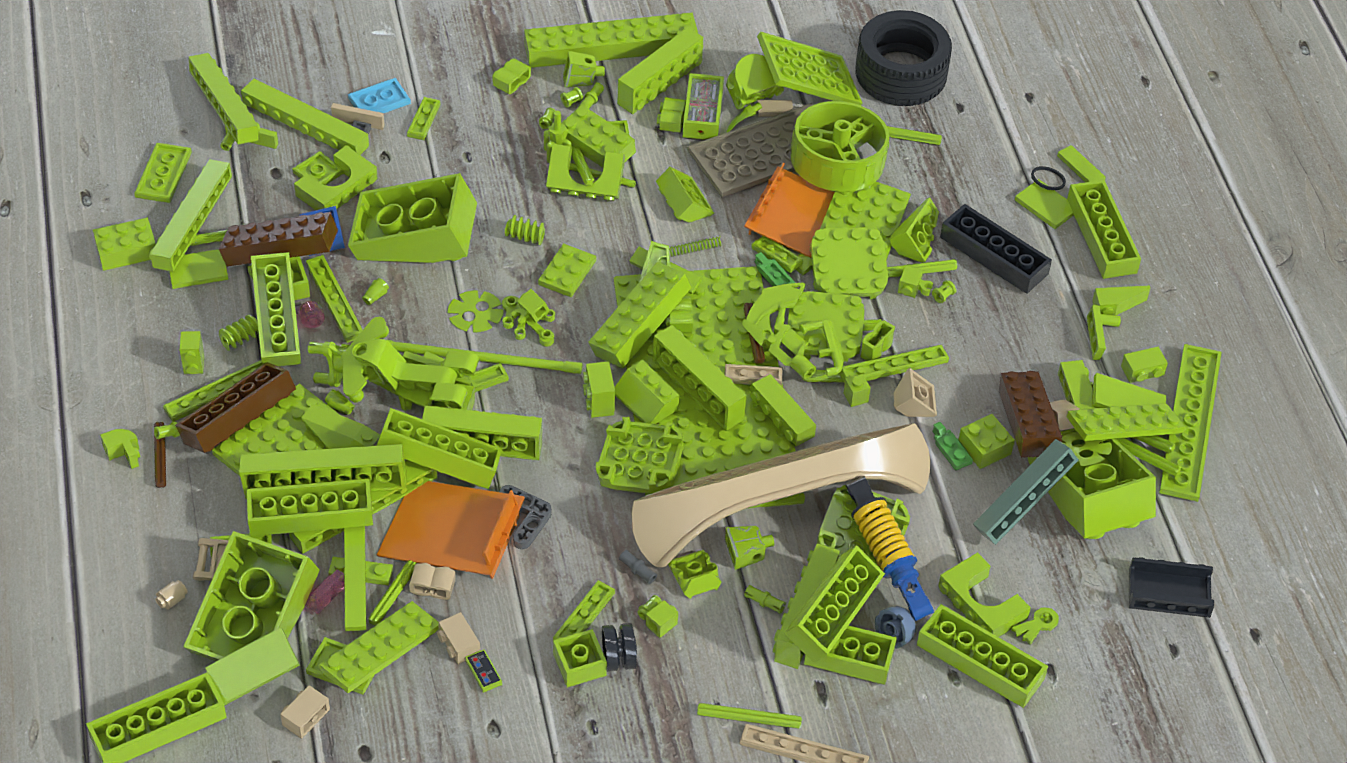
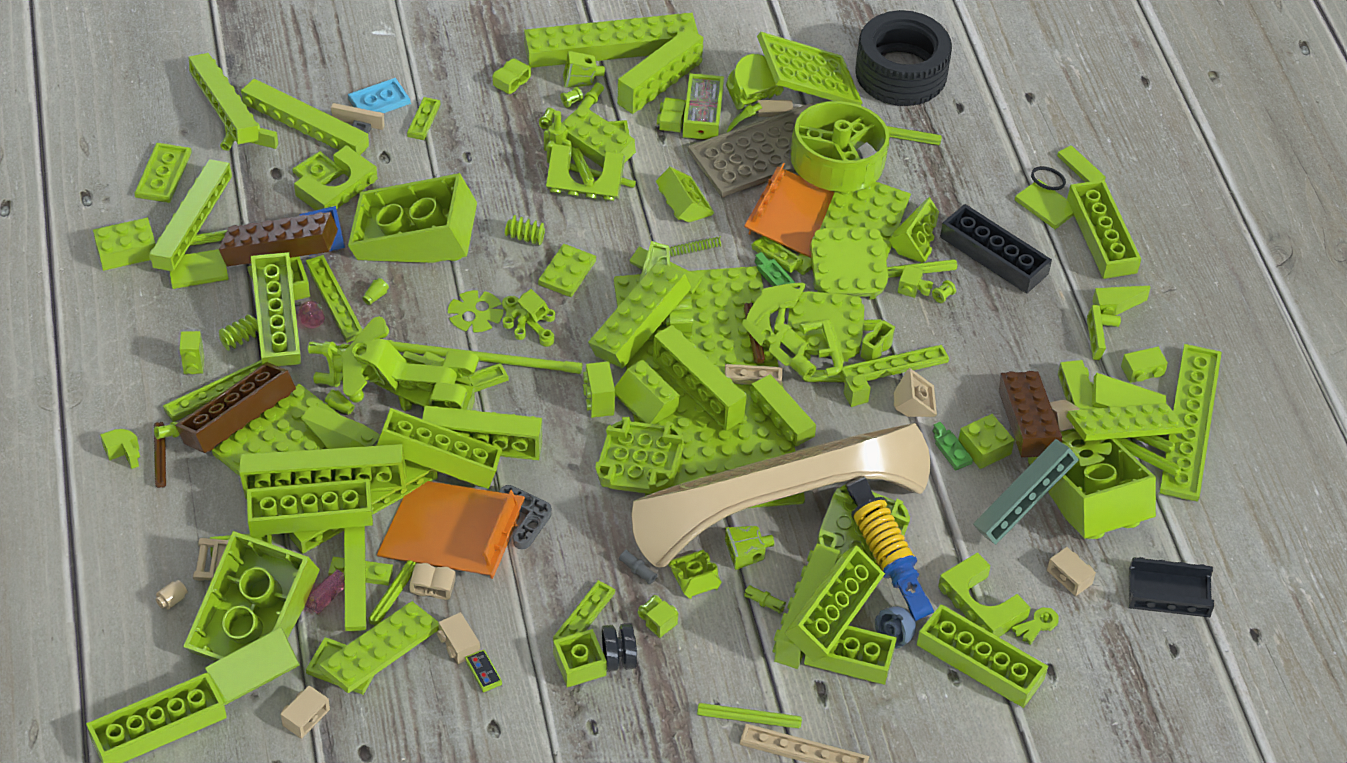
(1071, 571): none -> tan brick

